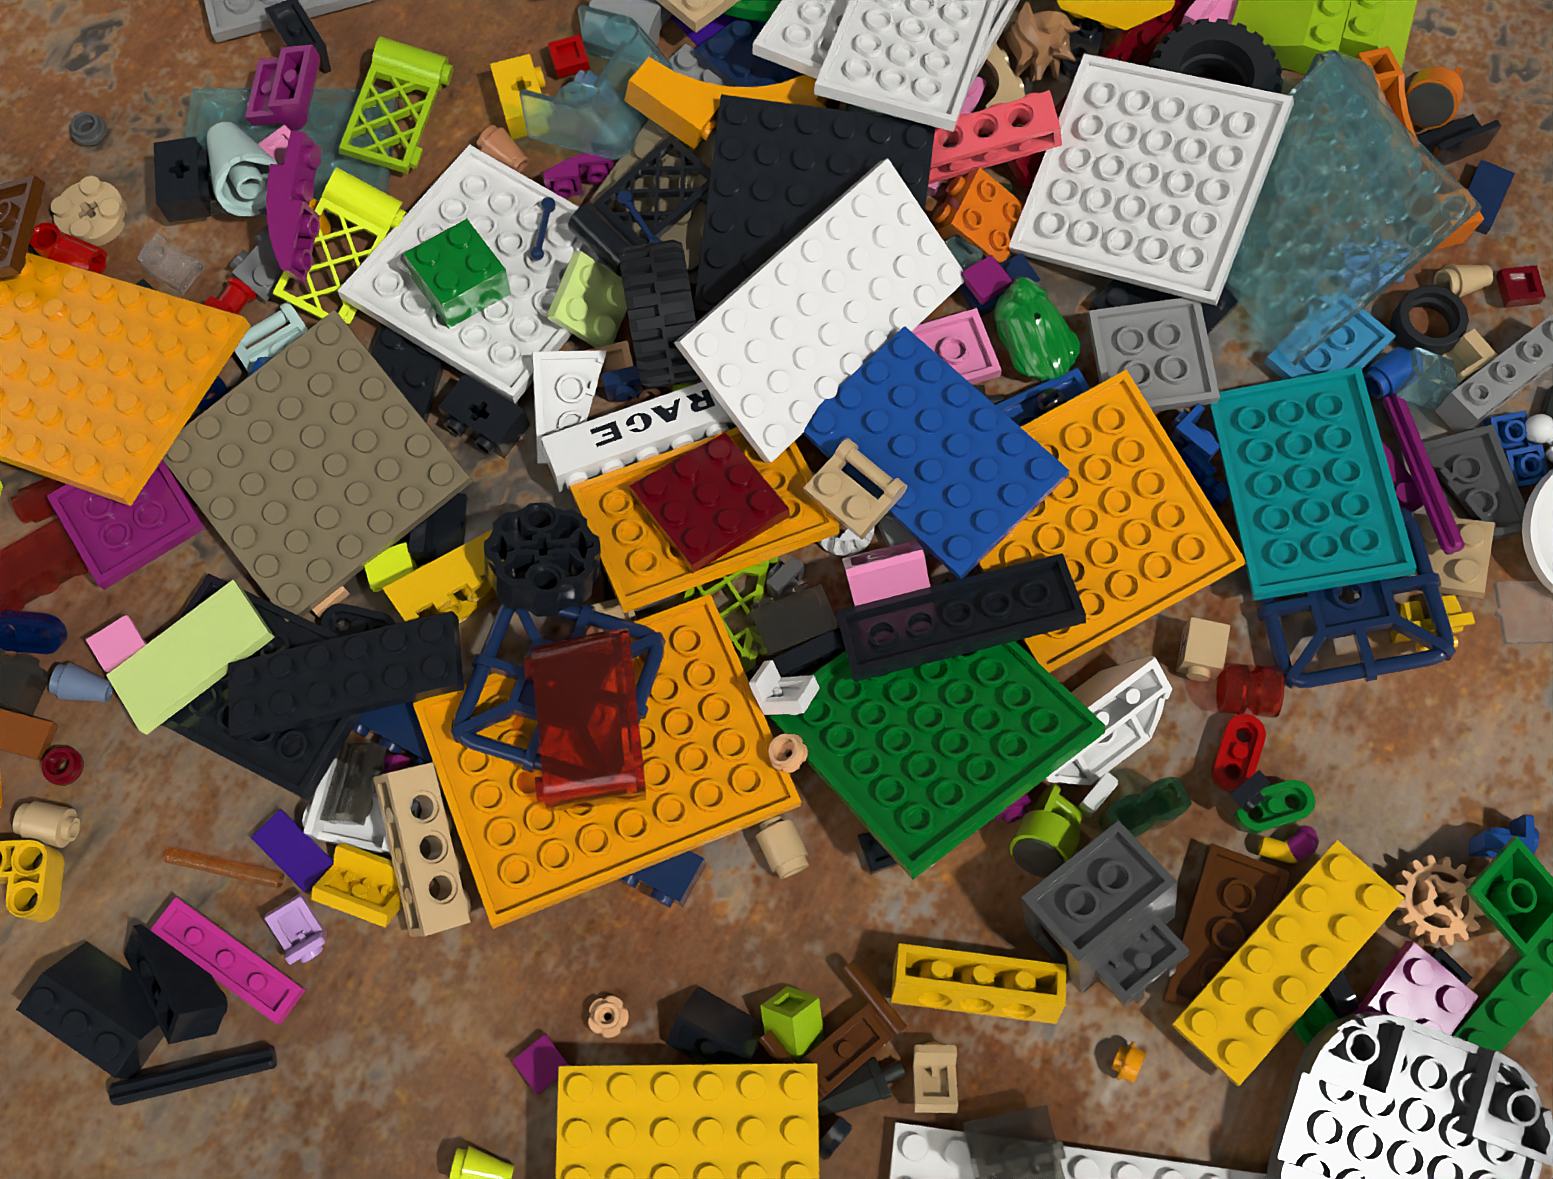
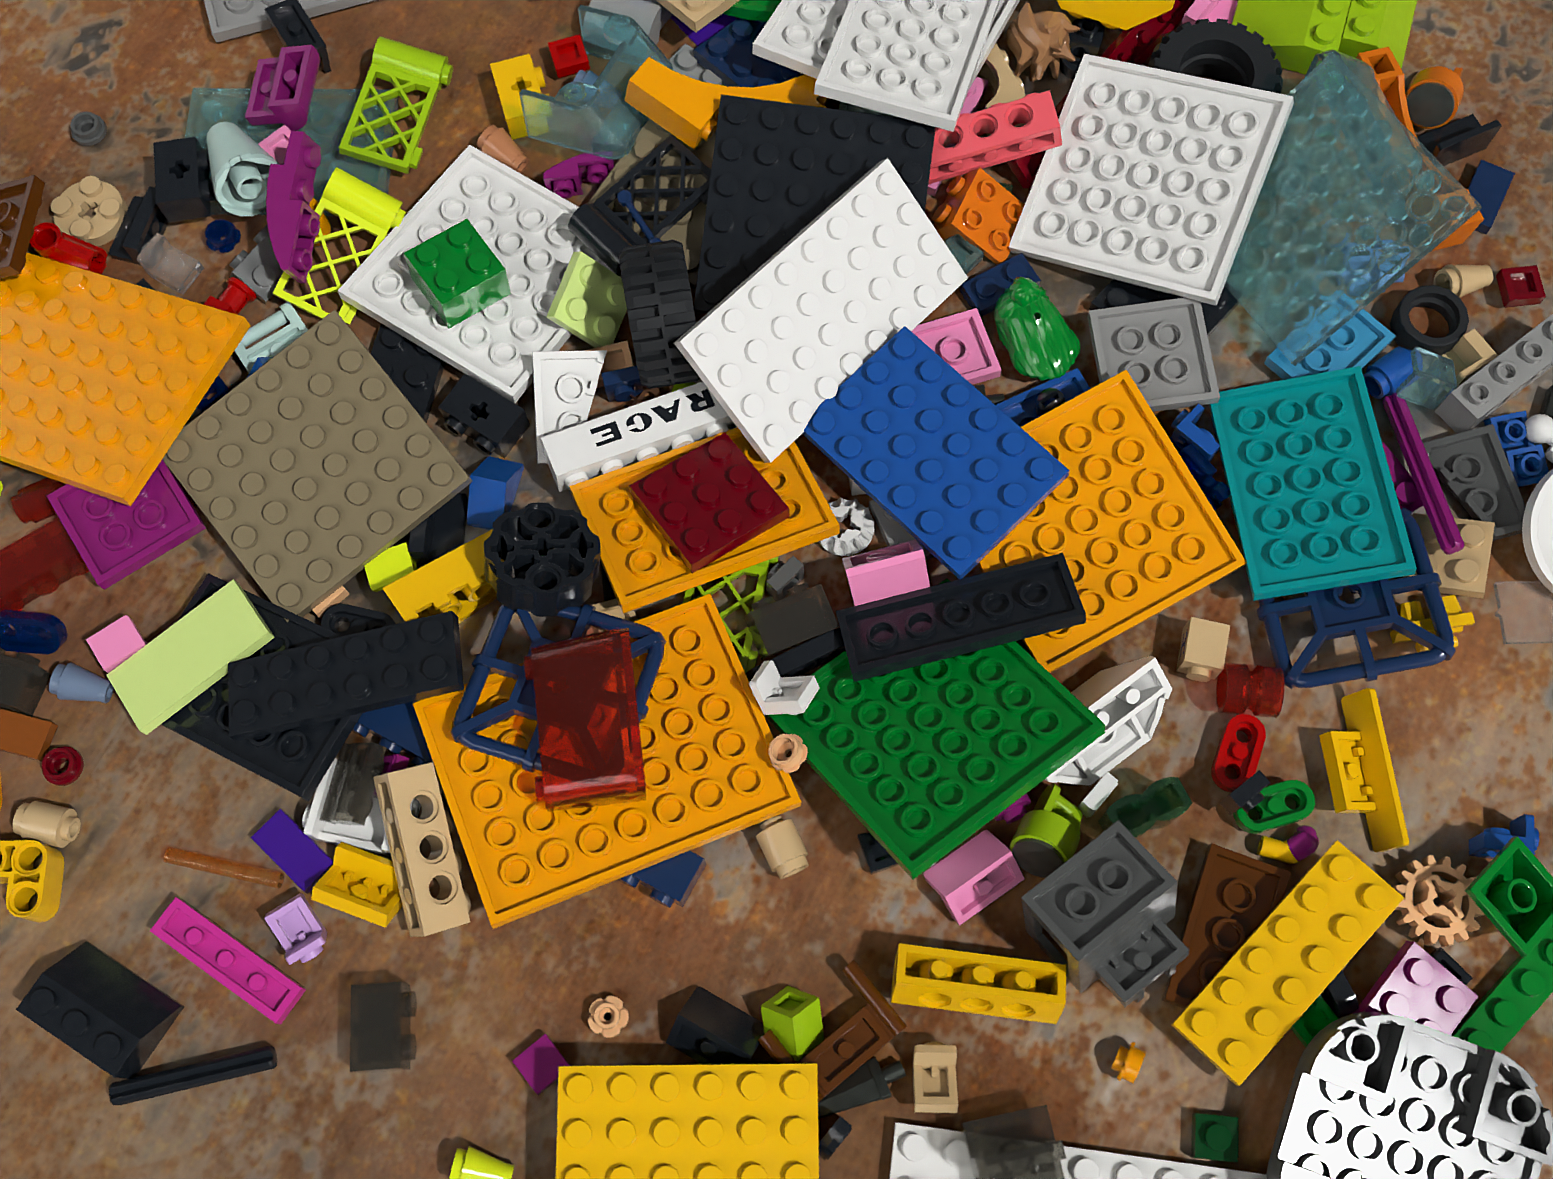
(138, 227): none -> black panel
(175, 987): black slope -> none
(217, 230): none -> clear blue plate
(382, 1027): none -> clear smoke brick
(492, 491): none -> blue slope
(548, 206): dark blue hinge -> none
(846, 498): tan plate -> none
(974, 876): none -> bright pink panel
(986, 279): magenta tile -> none
(1214, 1137): none -> dark green plate
(1363, 771): none -> yellow bracket

